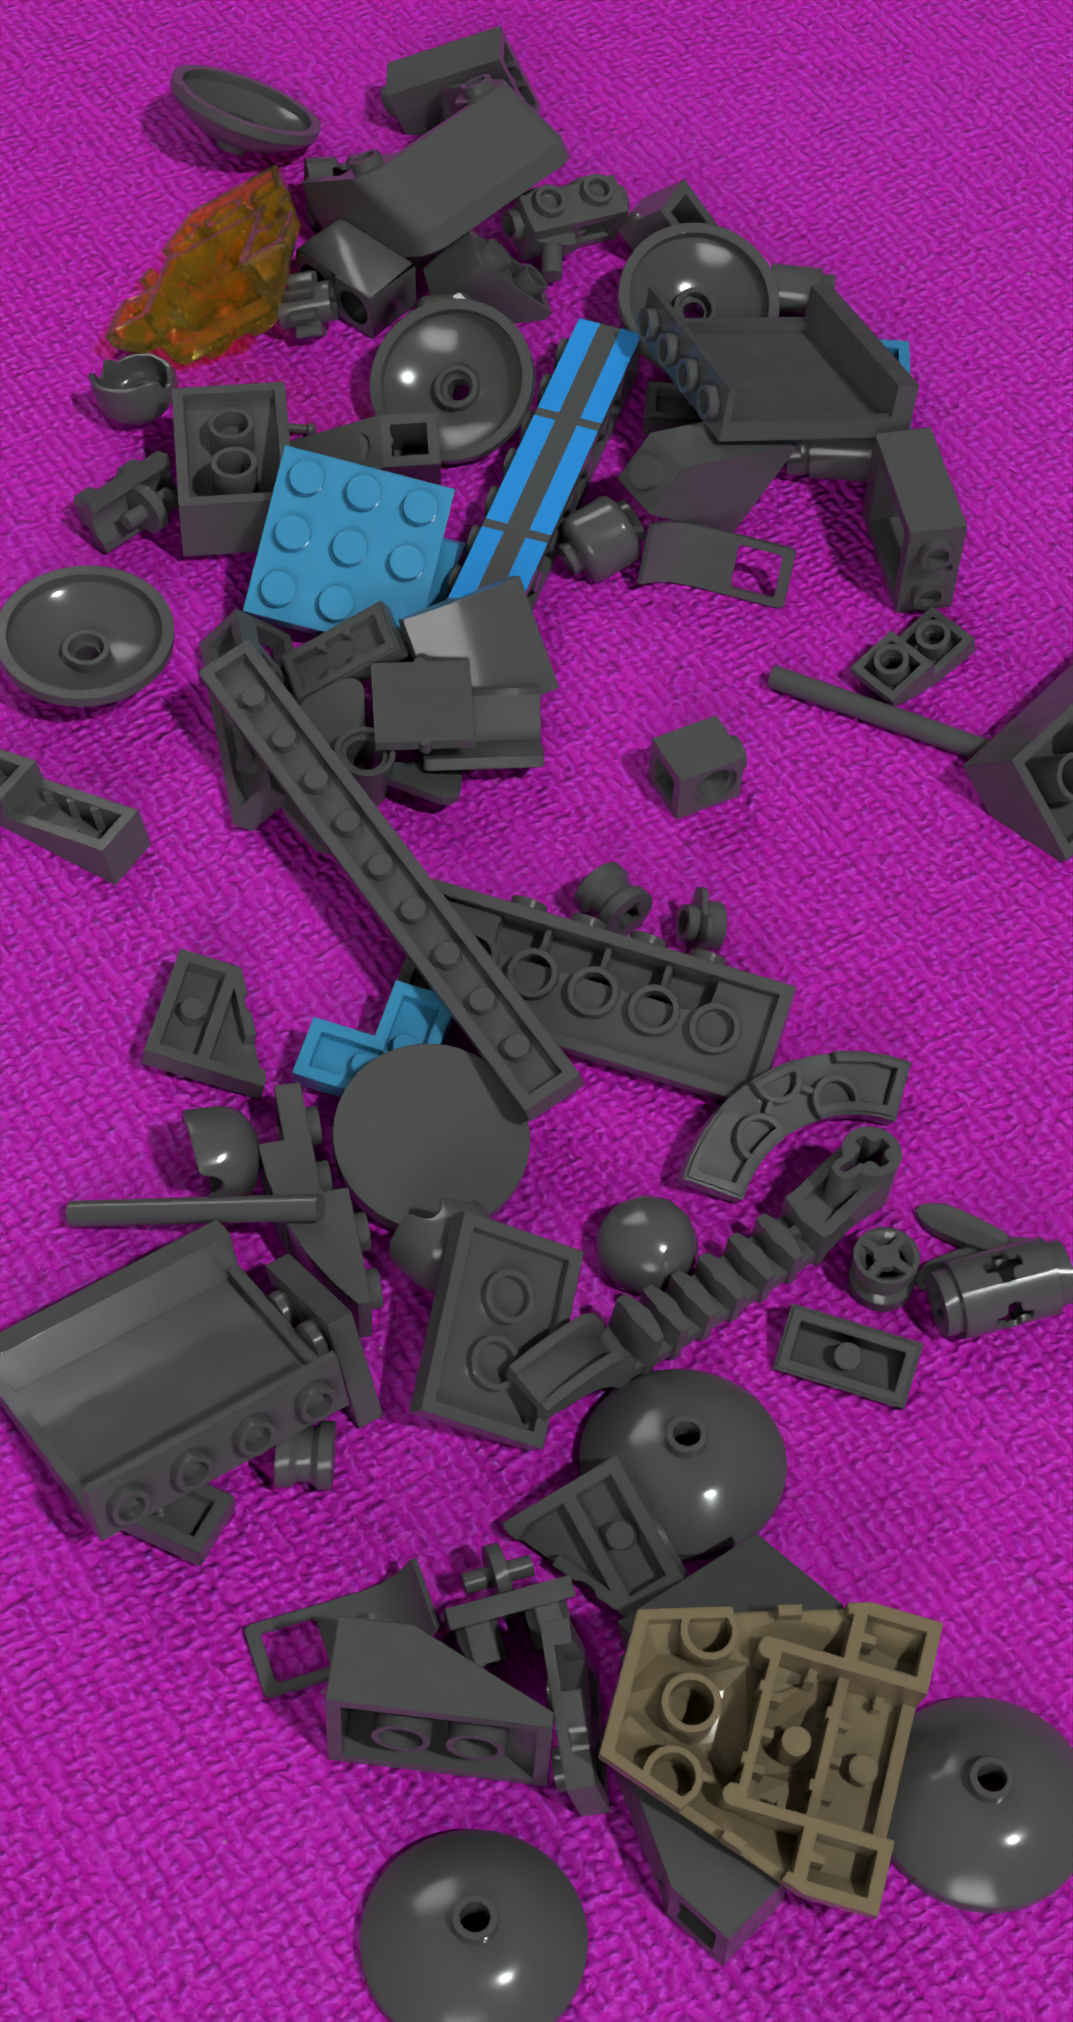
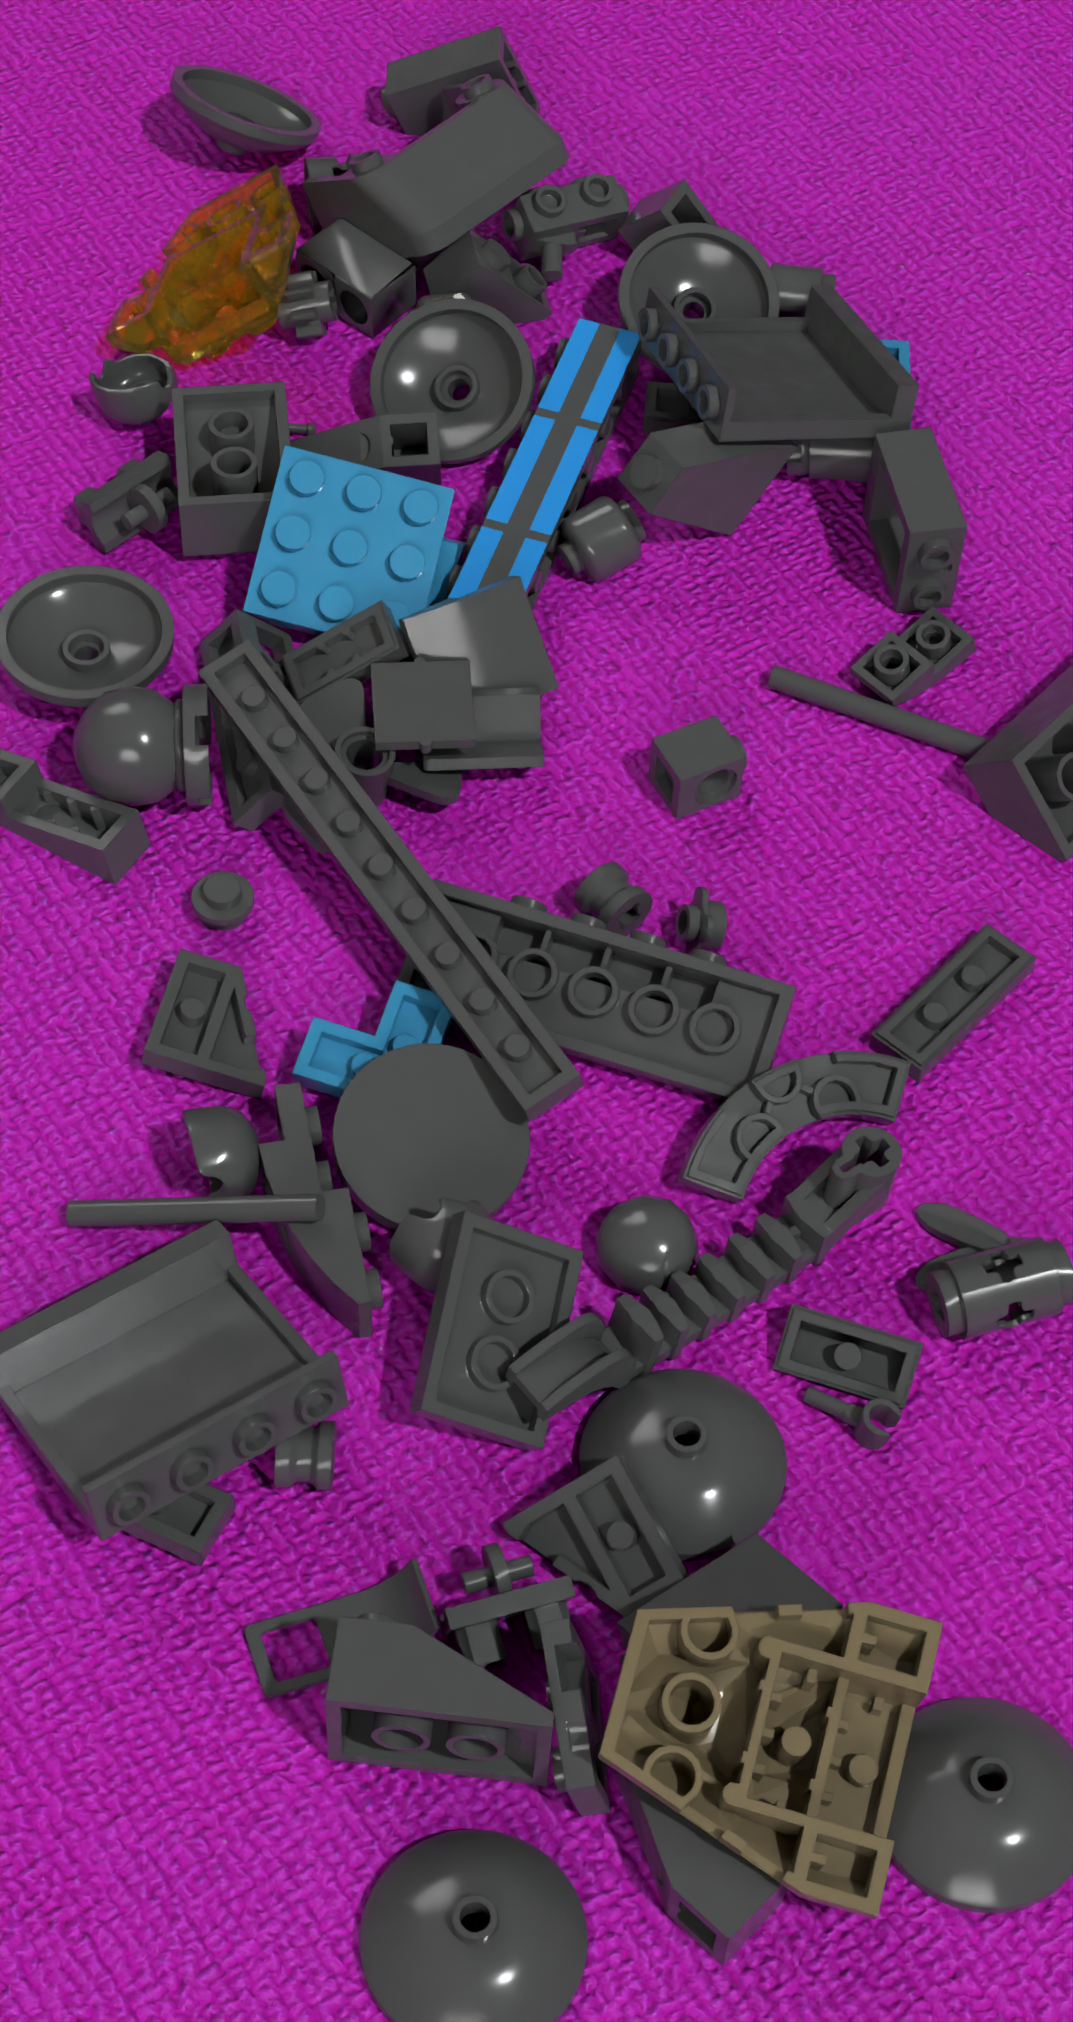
(143, 746): none -> dark grey tile
(222, 900): none -> dark grey plate
(325, 1327): dark grey wing -> none
(707, 559): dark grey piece -> none
(864, 1431): none -> dark grey hand
(879, 1252): dark grey wheel -> none
(953, 1001): none -> dark grey tile

